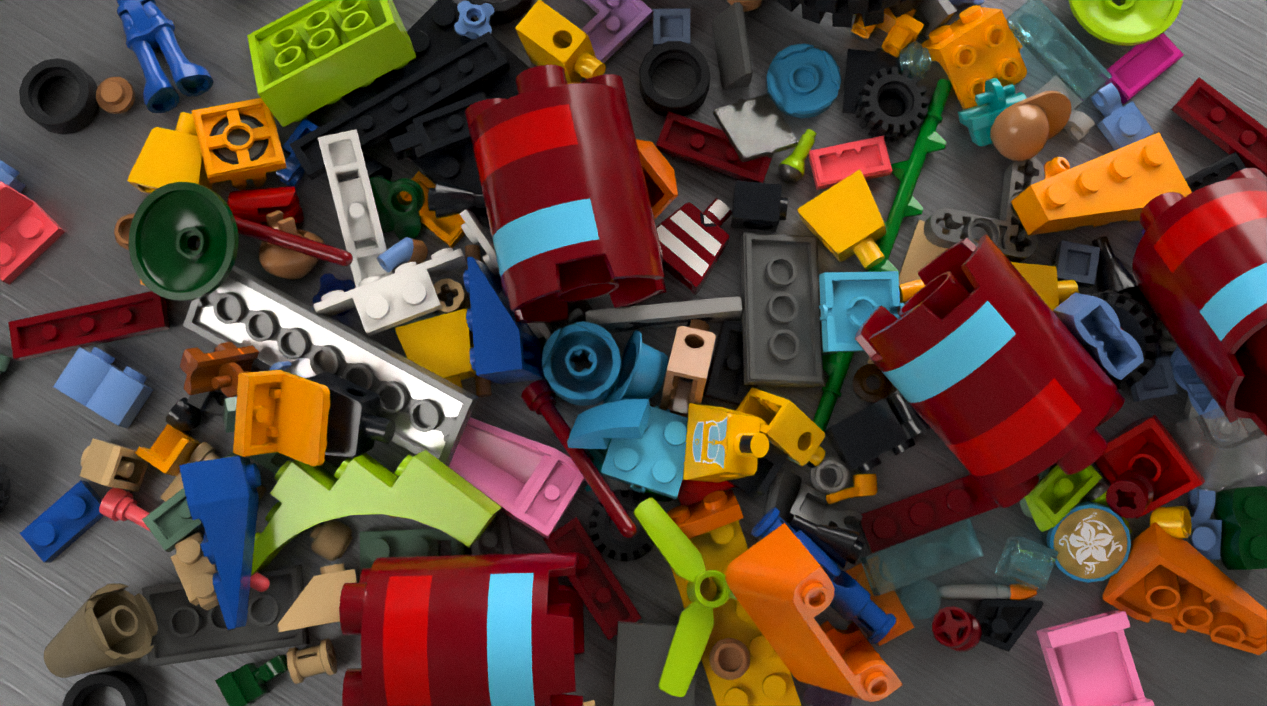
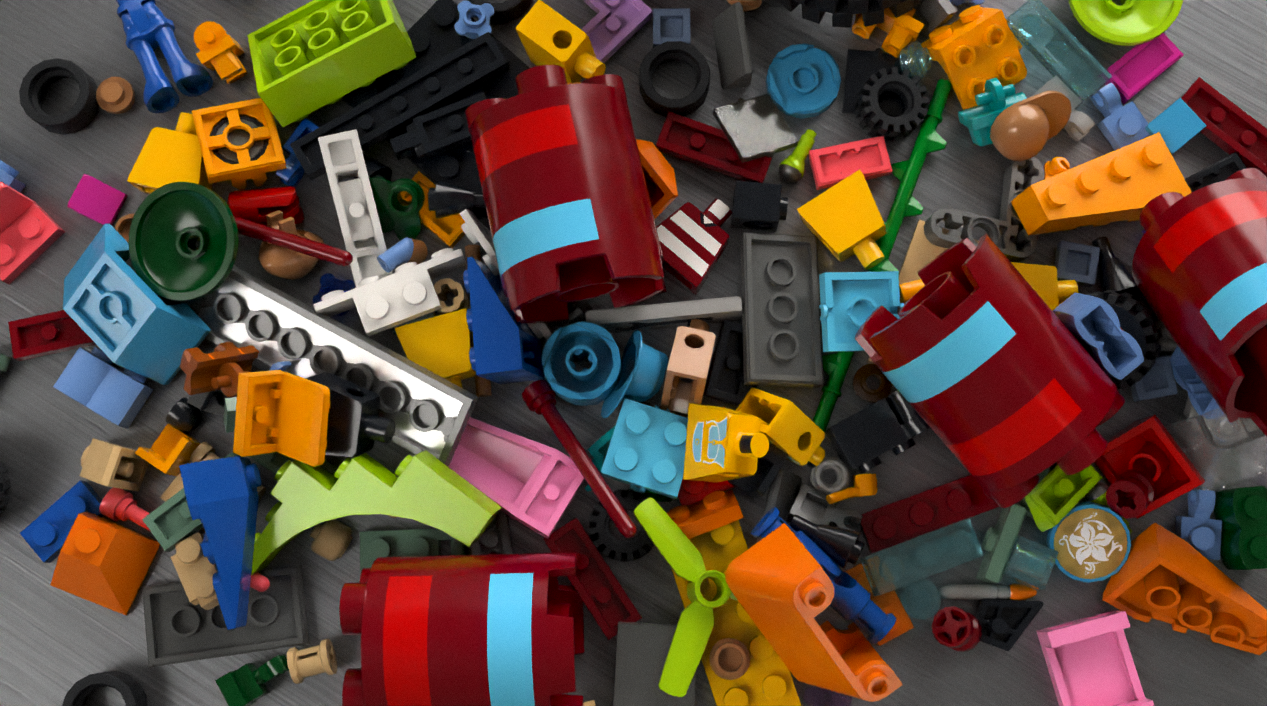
(96, 200): none -> dark pink slope
(103, 633): dark tan cone -> none
(104, 562): none -> orange slope
(126, 314): none -> dark azure slope
(219, 51): none -> light orange hips
(319, 599): tan slope -> none
(610, 420): dark azure slope -> none
(999, 543): none -> sand green plate
(1173, 520): yellow piece -> none
(1176, 125): none -> dark azure panel

